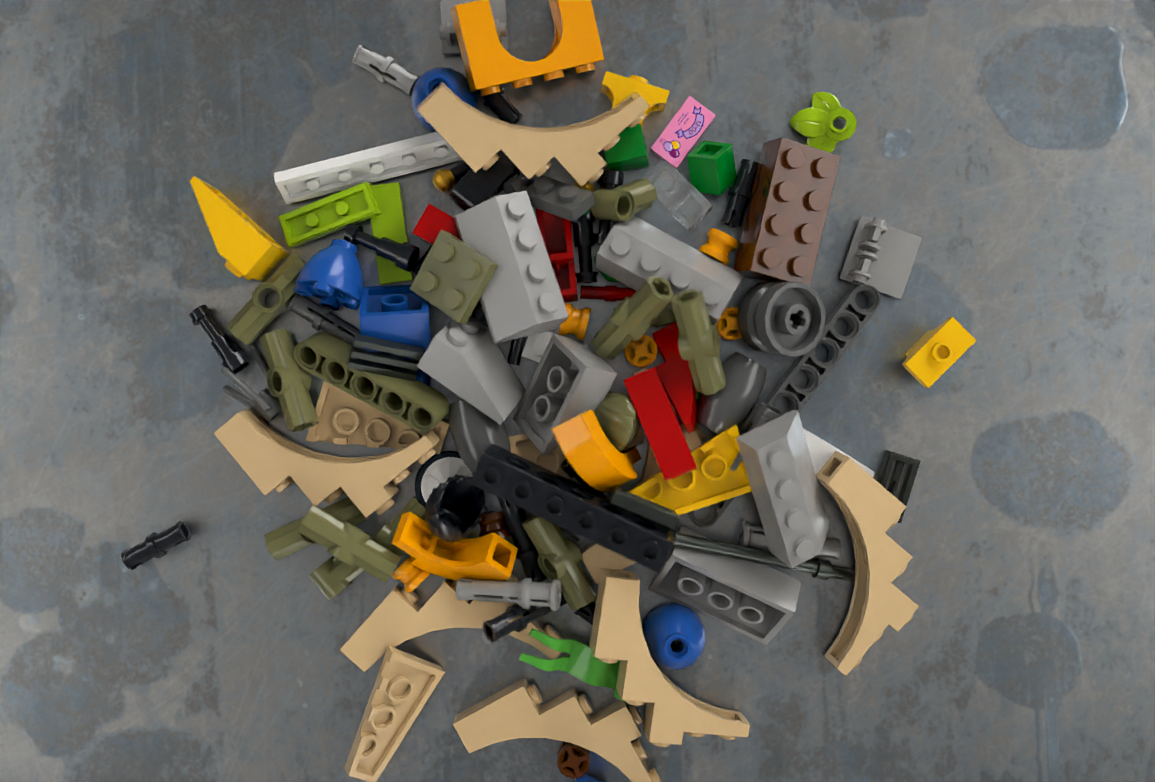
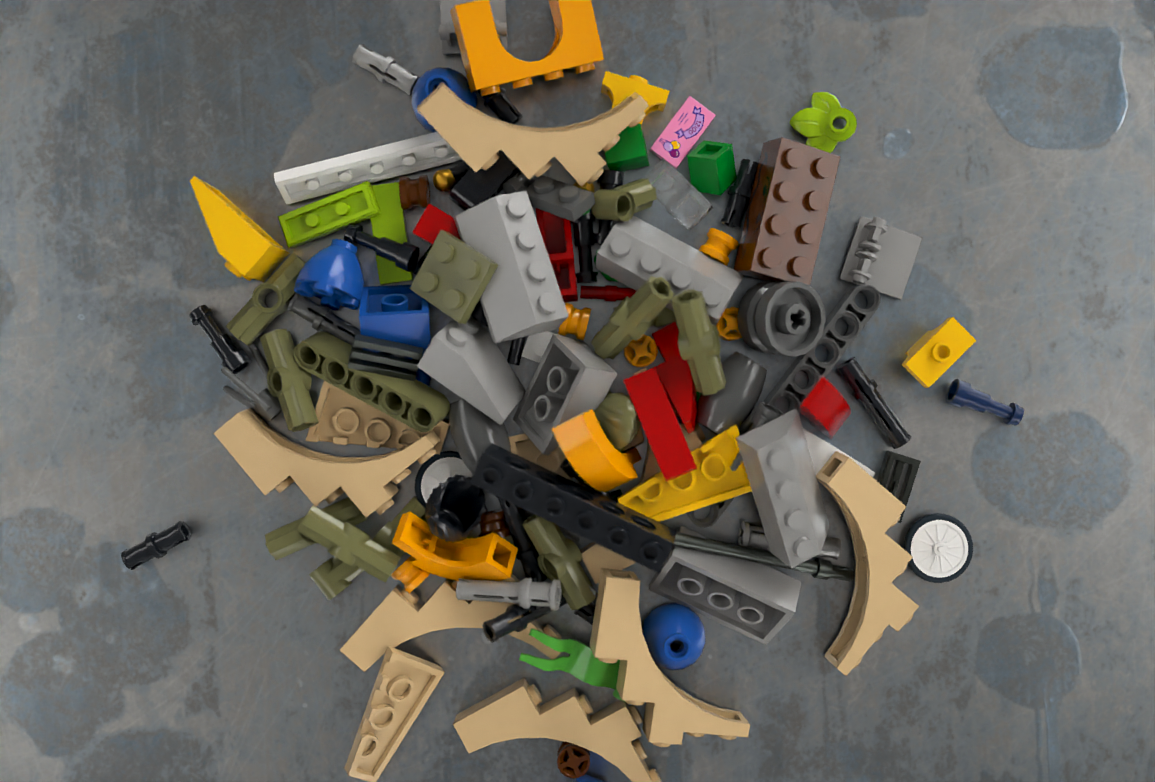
(414, 192): none -> reddish brown wheel
(644, 507): pearl dark grey tile -> none
(825, 408): none -> red slope
(866, 391): none -> black pin
(938, 547): none -> white wheel
(962, 394): none -> dark blue piece

